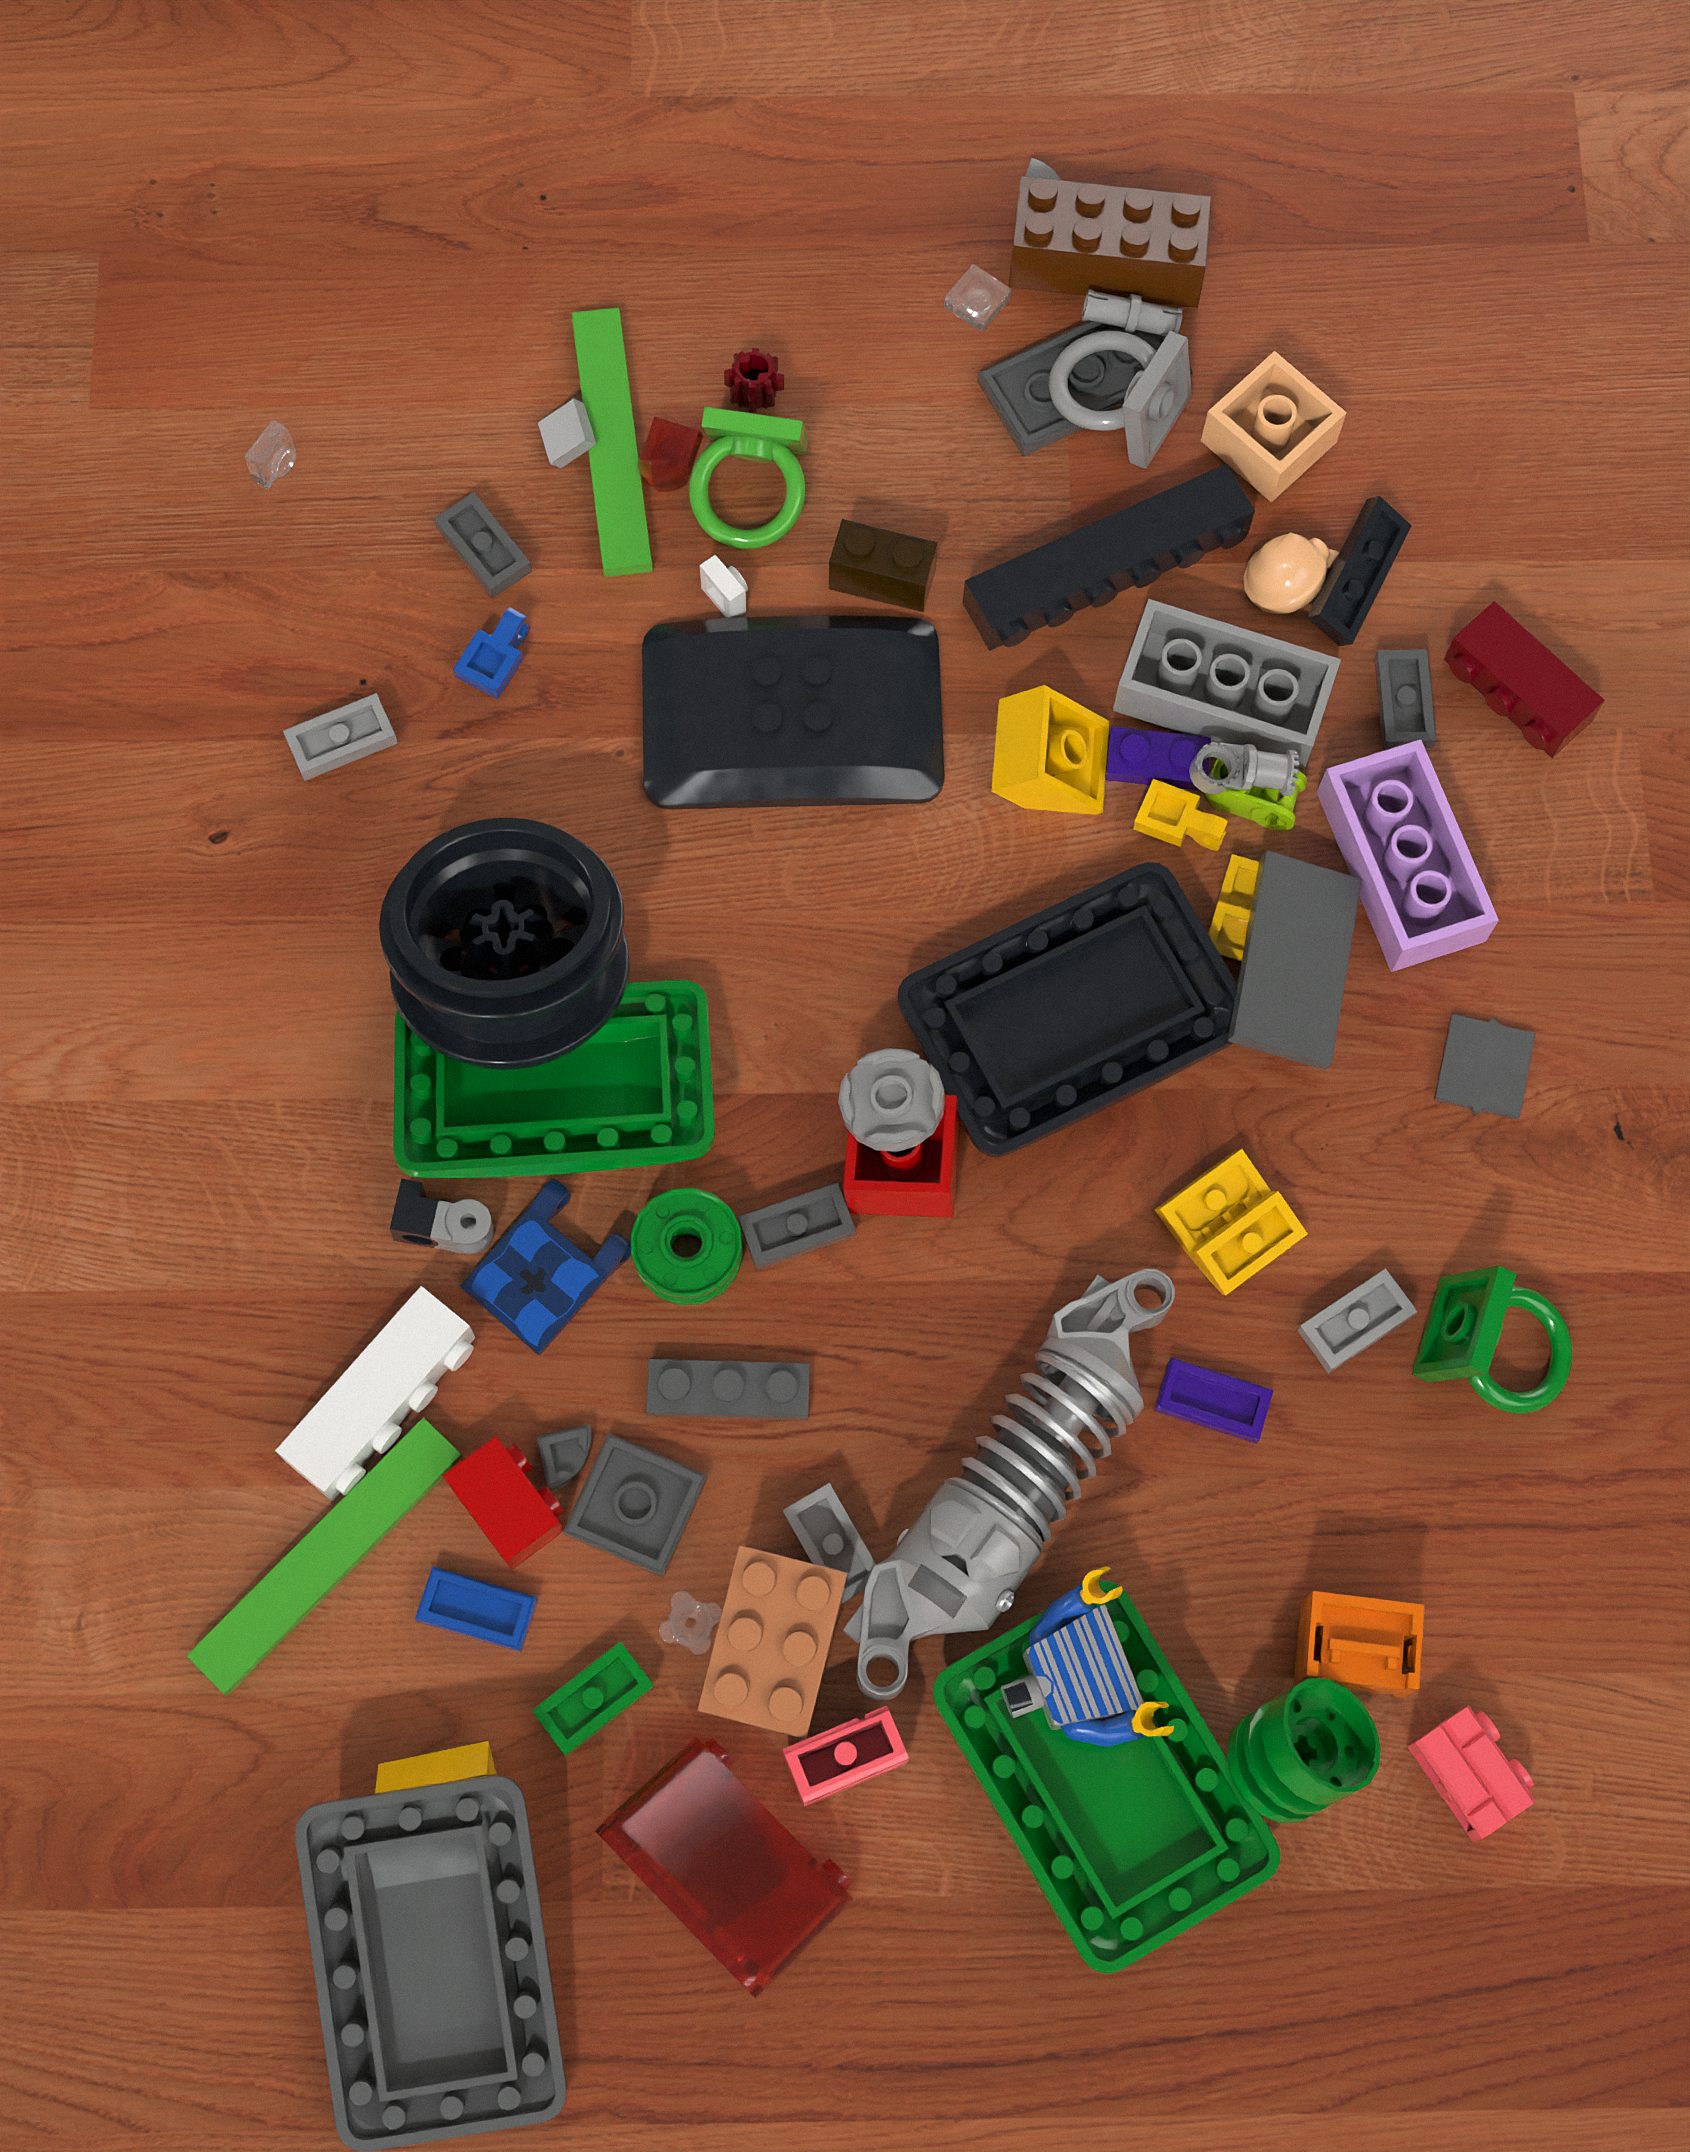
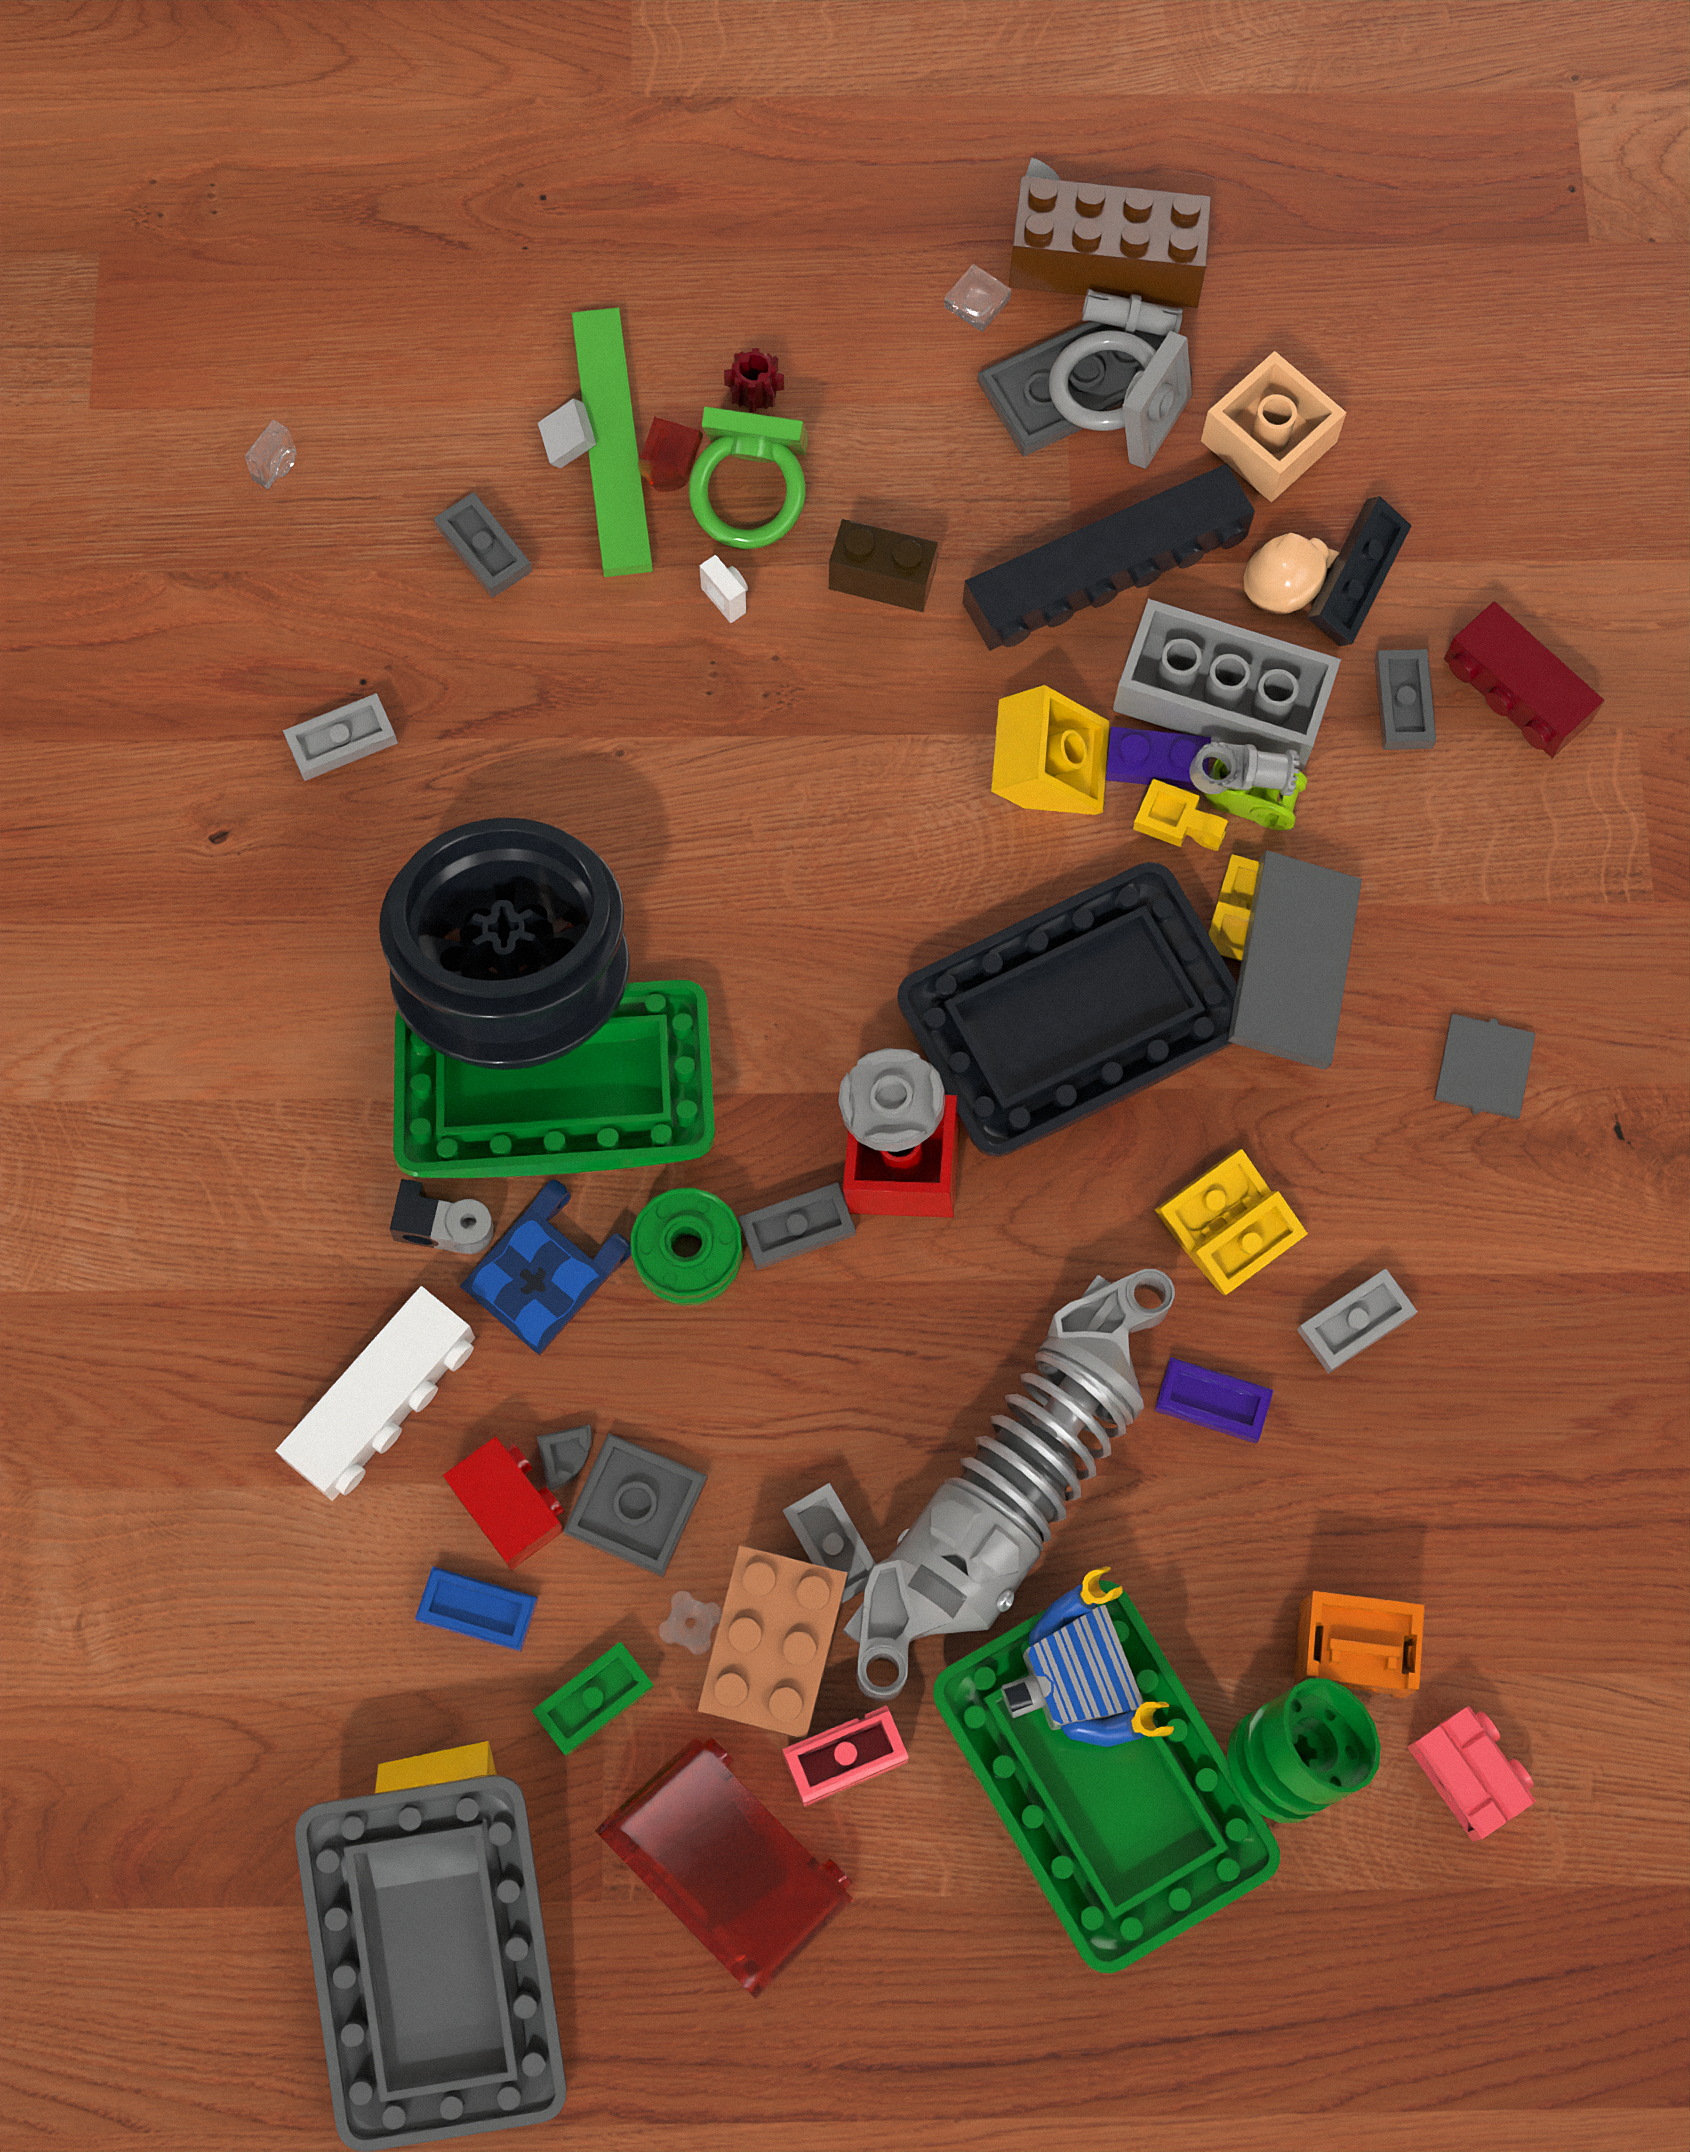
(324, 1557): bright green tile -> none
(493, 658): blue plate -> none
(728, 1389): dark grey plate -> none
(792, 712): black wedge -> none
(1408, 853): lavender brick -> none
(1467, 1327): green tile -> none

